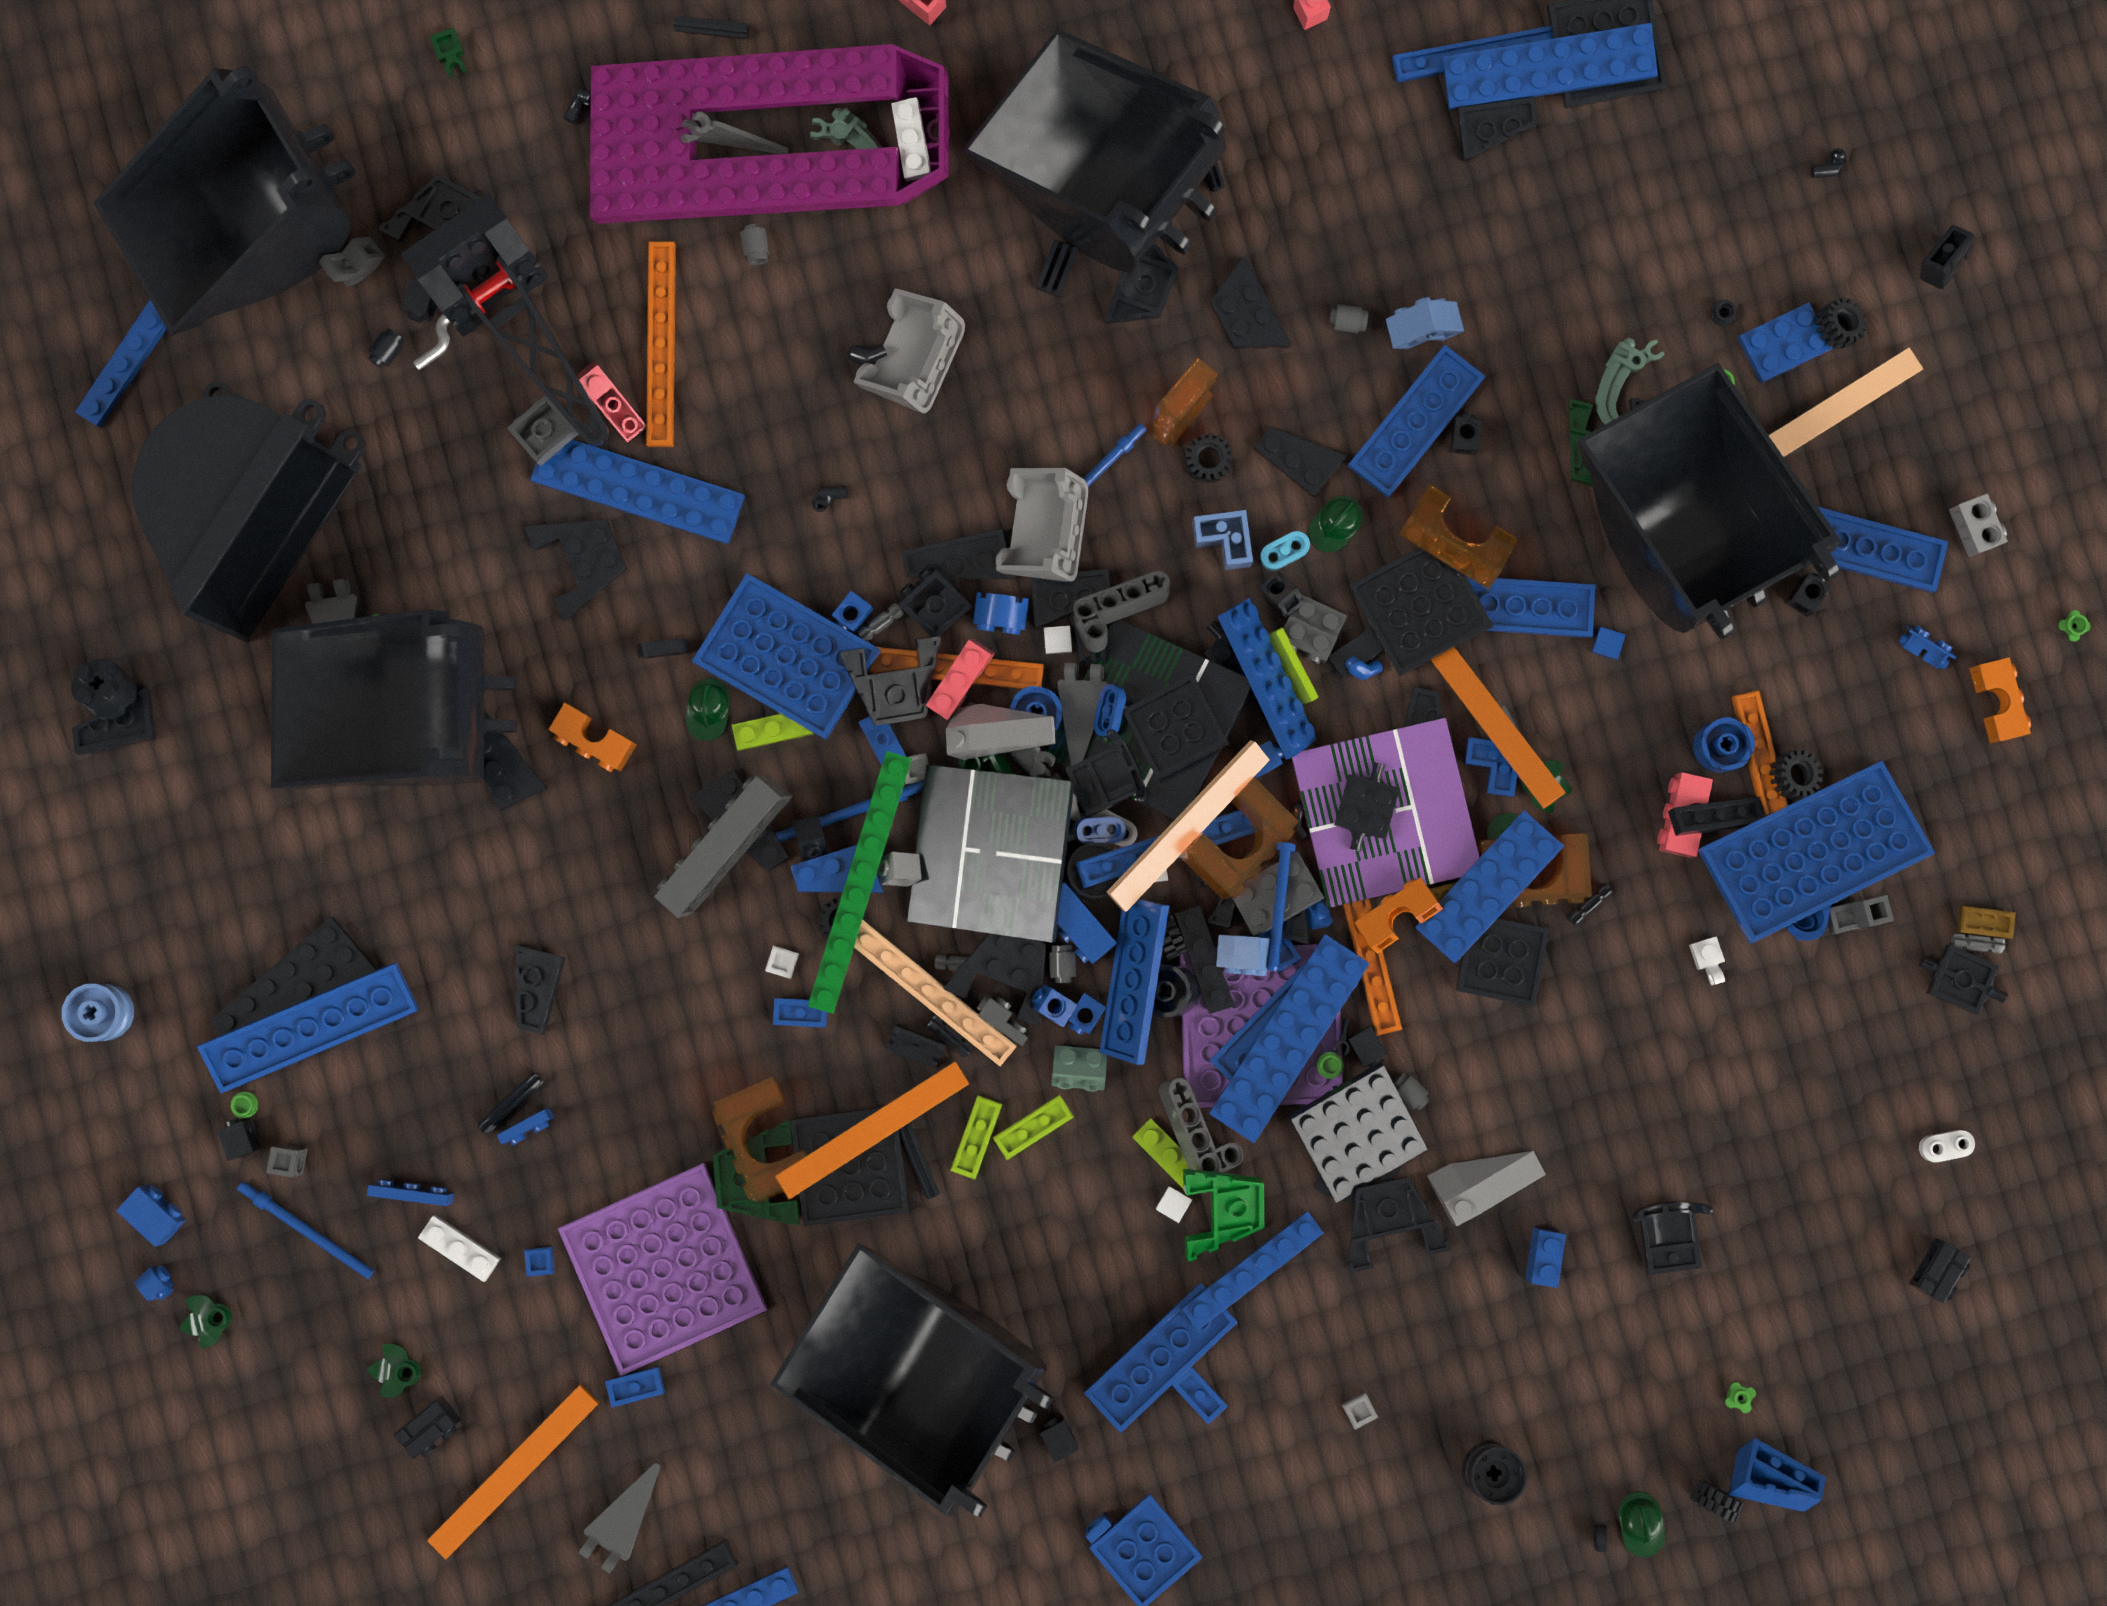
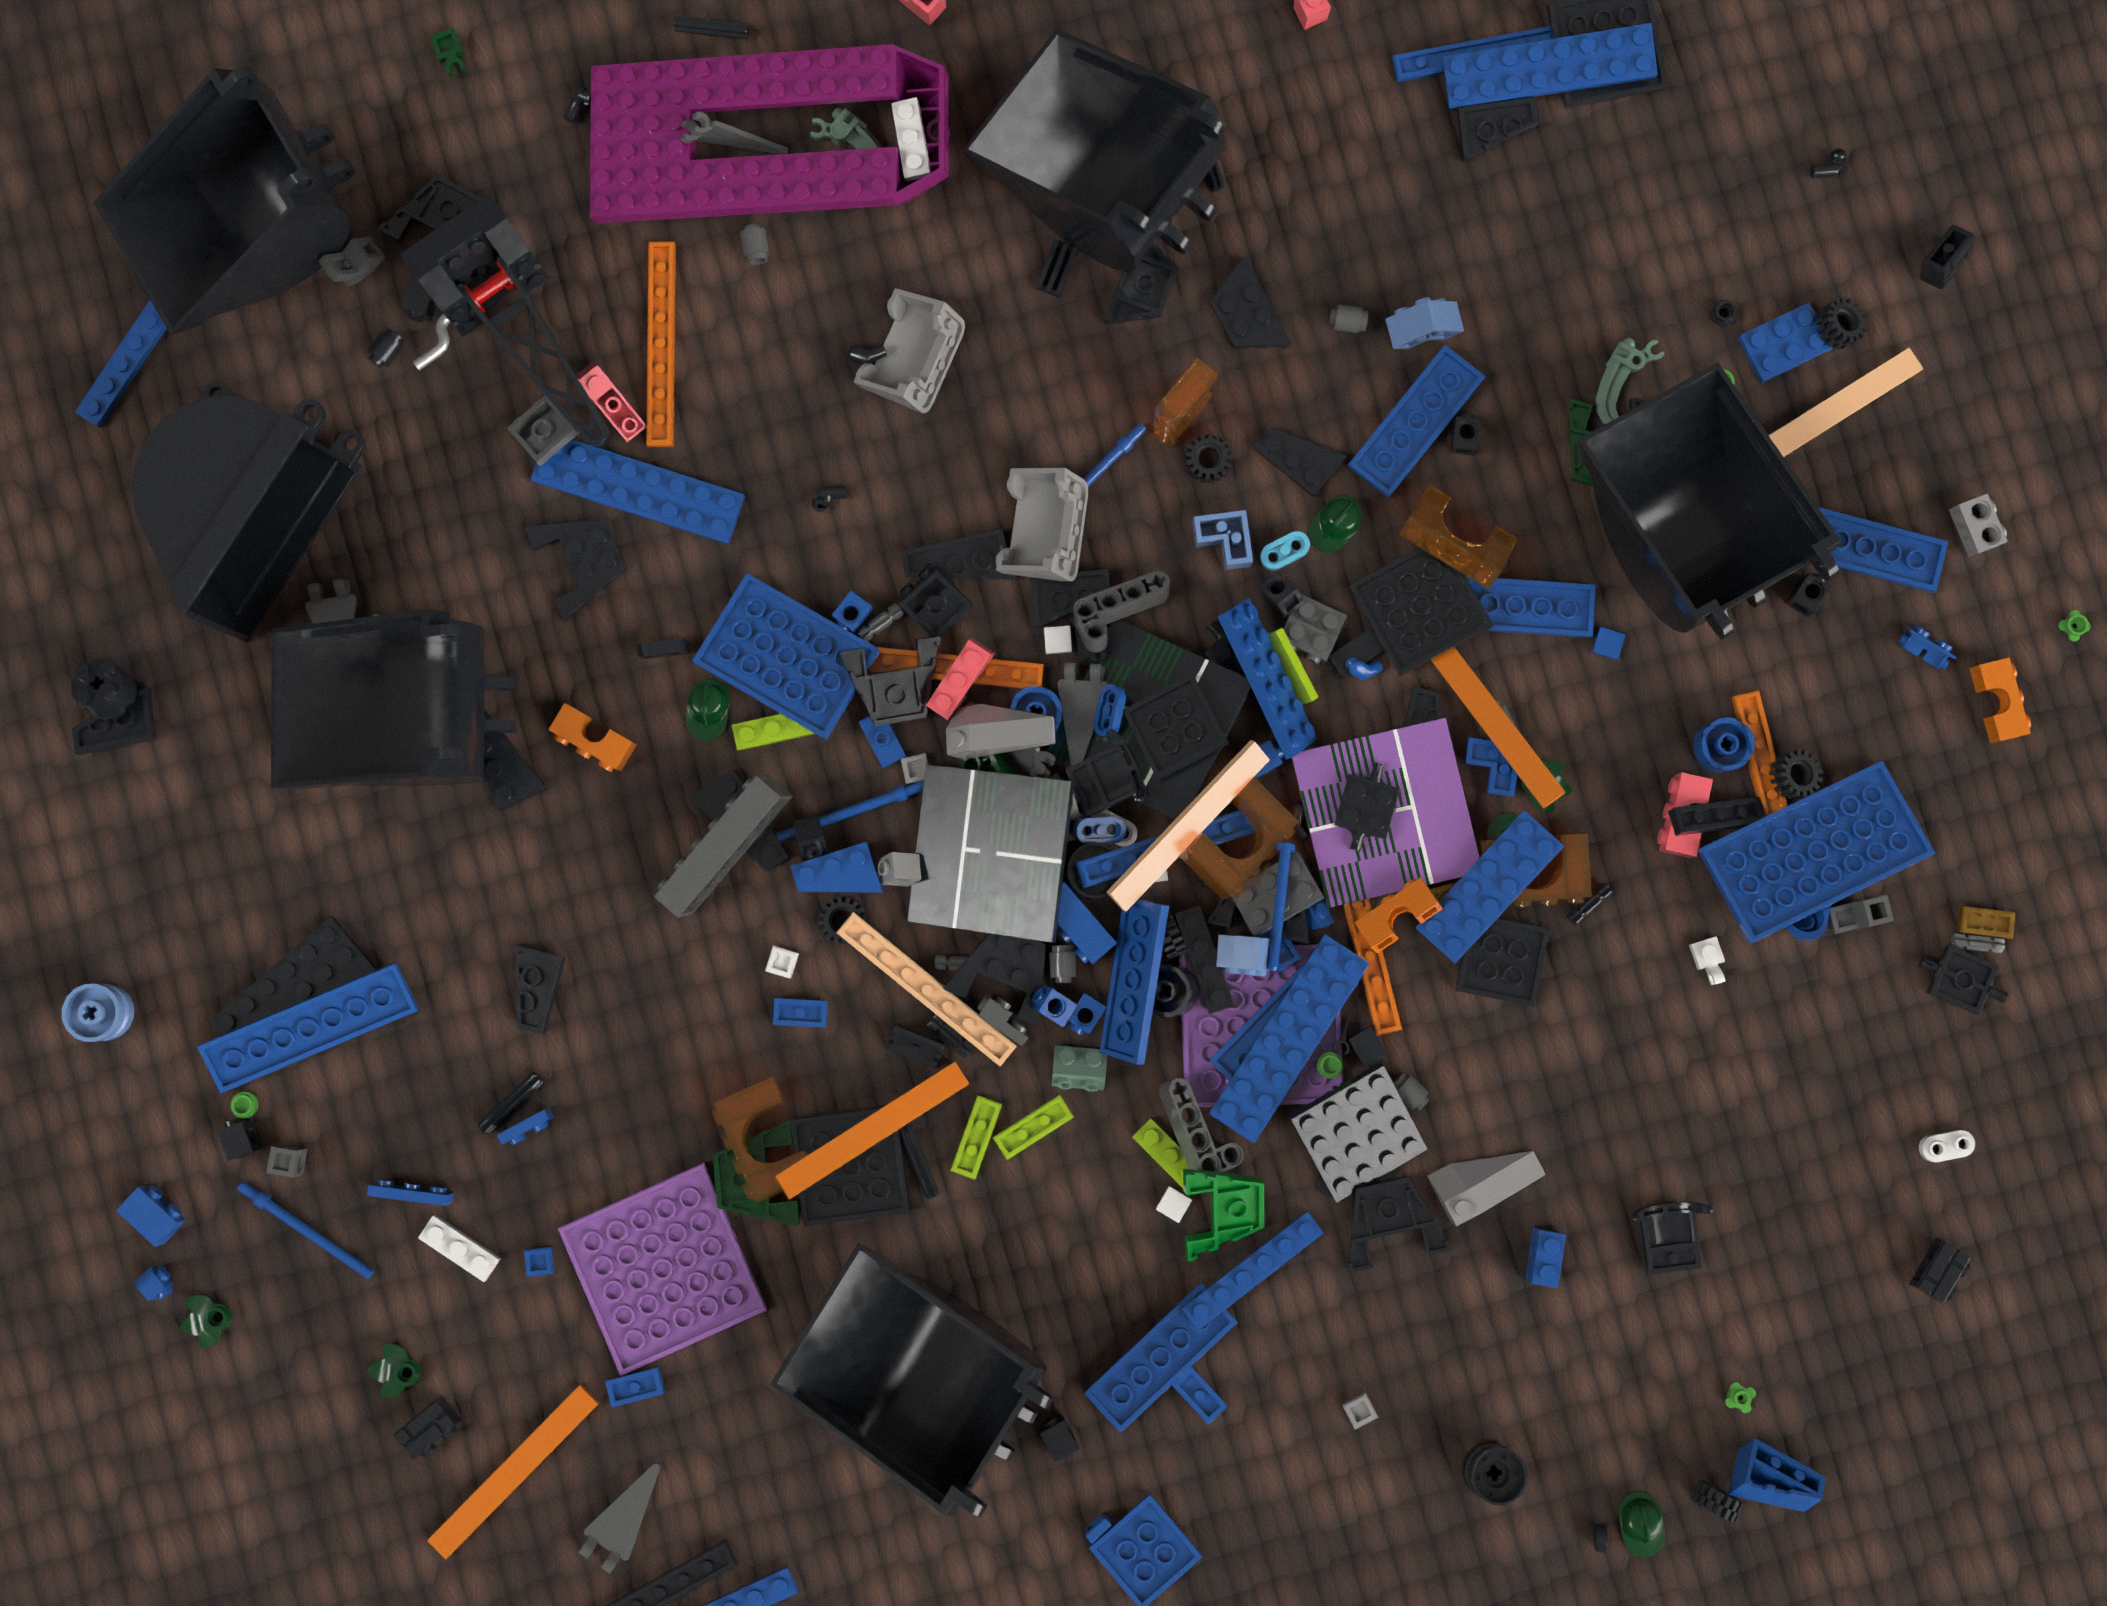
(859, 882): green plate -> none
(1001, 612): blue brick -> none

